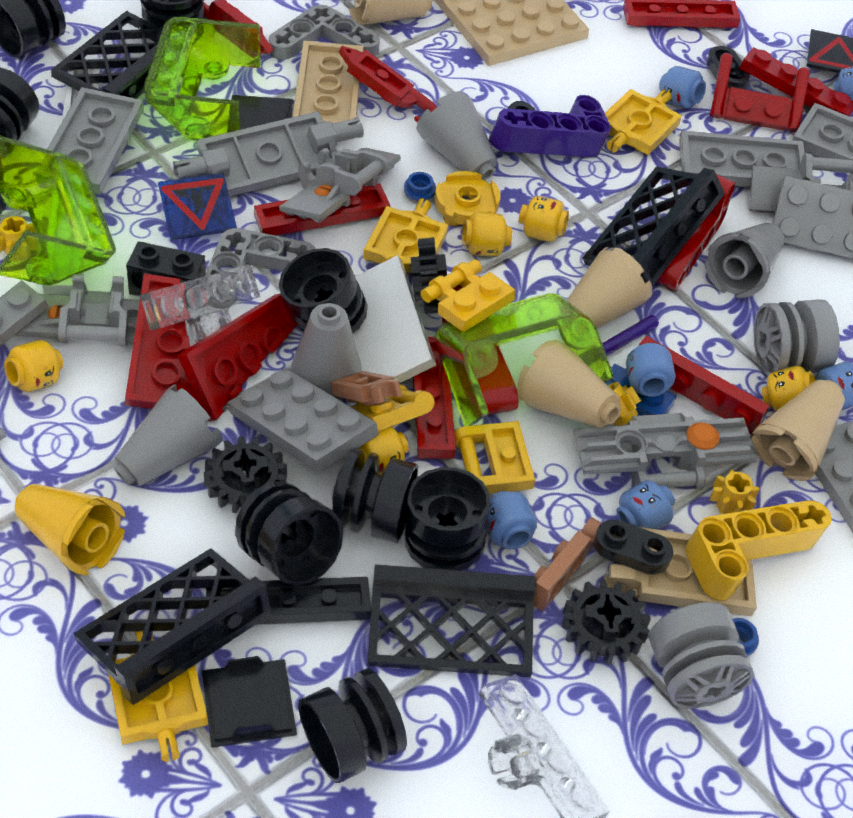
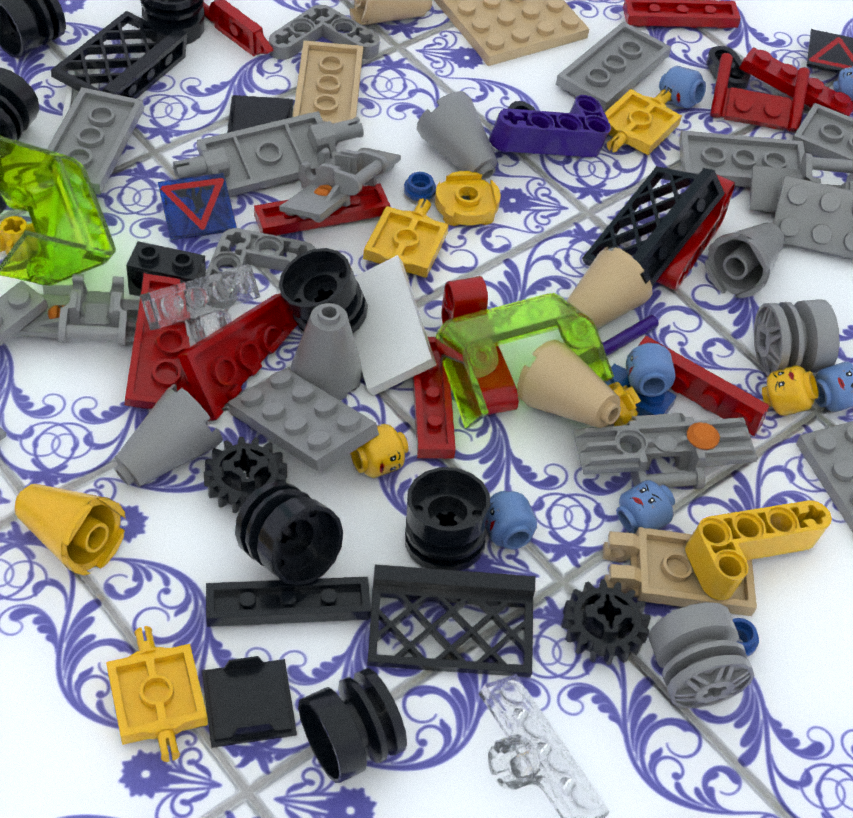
(33, 366): yellow head -> none
(188, 638): black fence -> none
(194, 51): clear neon green windscreen -> none
(366, 387): nougat plate -> none
(367, 493): black wheel -> none
(384, 80): red plate -> none
(397, 409): yellow plate -> none
(426, 268): black gear -> none
(474, 301): yellow plate -> none
(486, 234): yellow head -> none
(505, 453): yellow plate -> none
(544, 218): yellow head -> none
(565, 563): nougat plate -> none
(613, 65): none -> light grey plate
(633, 547): black plate -> none
(734, 492): yellow gear -> none
(800, 430): tan cone -> none

